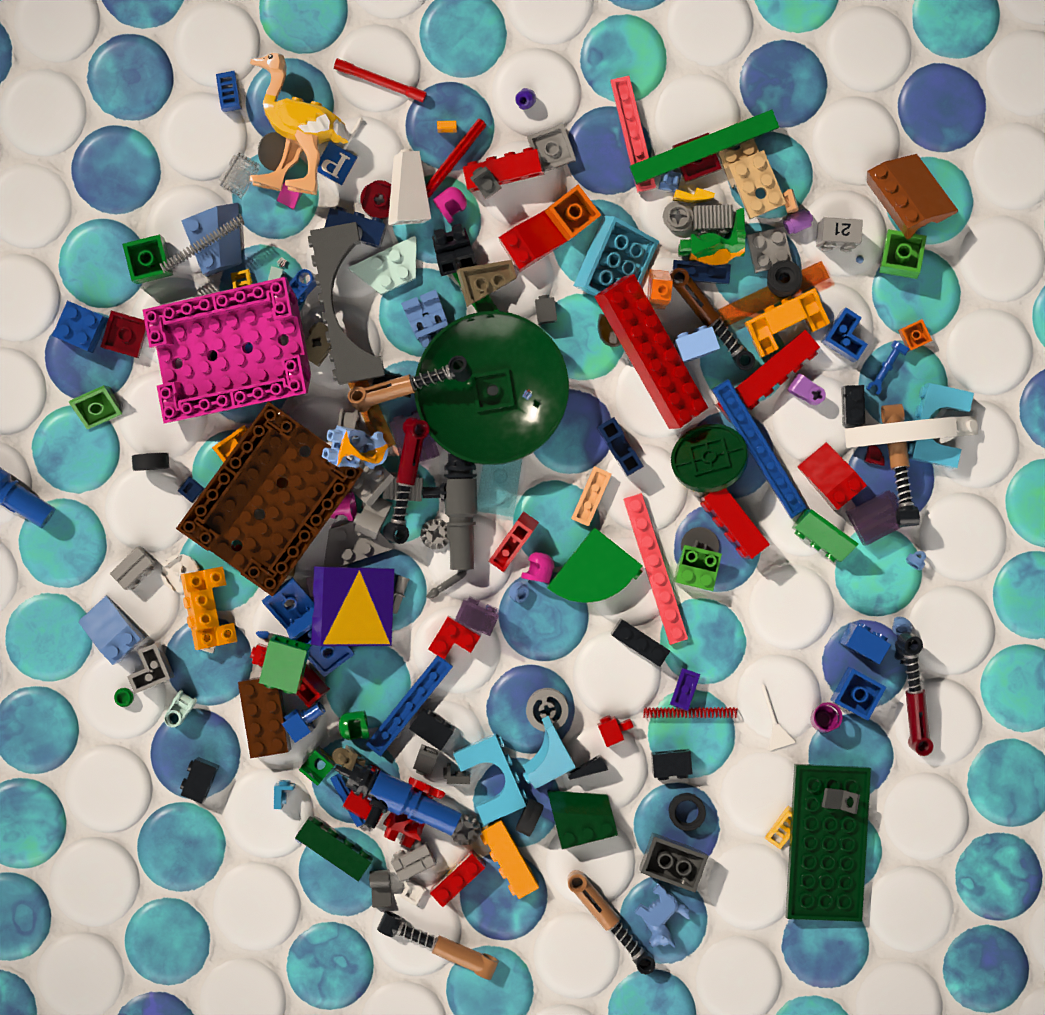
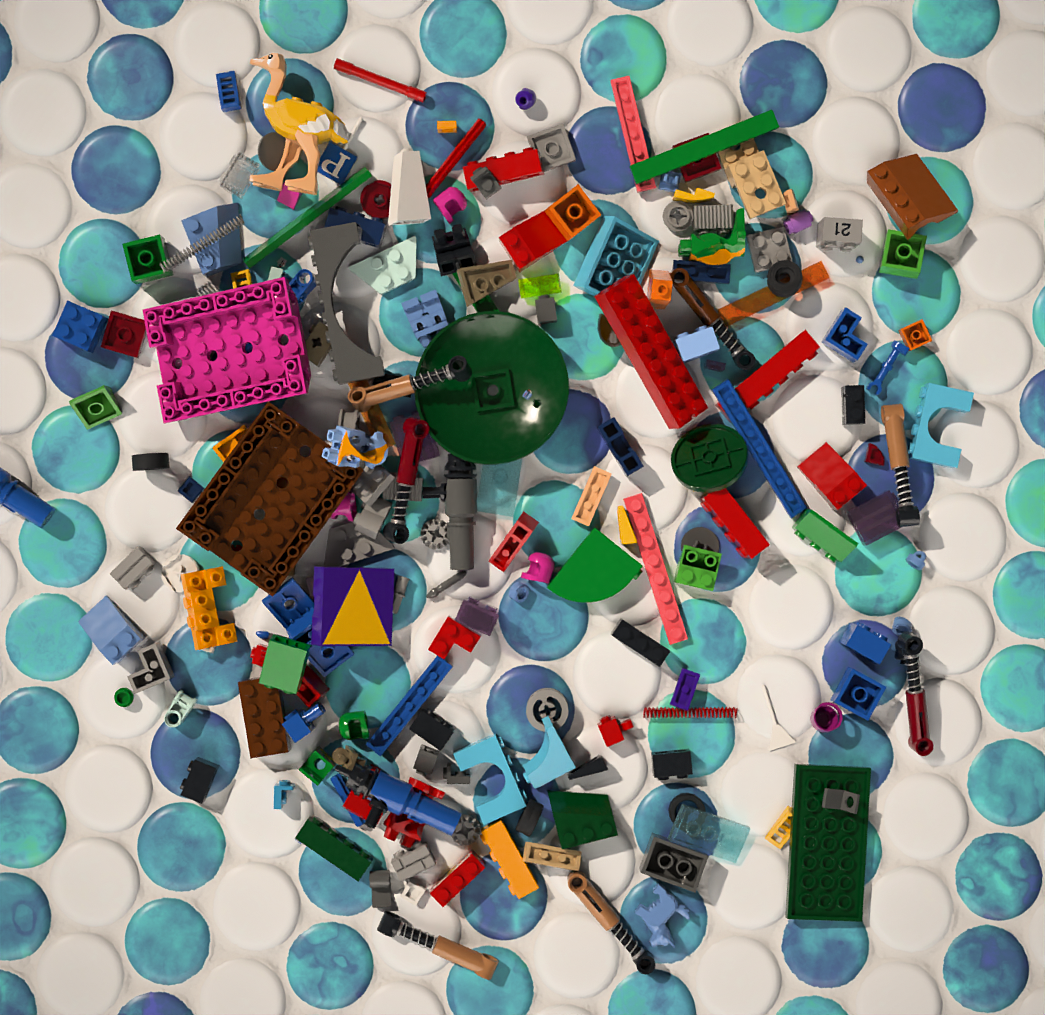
(307, 217): none -> green tile
(540, 285): none -> clear neon green slope
(552, 856): none -> tan plate
(625, 529): none -> yellow slope
(708, 833): none -> clear light blue tile
(714, 365): none -> clear purple tile
(778, 318): light orange bracket -> none
(803, 388): medium lavender piece -> none
(911, 431): white arch -> none

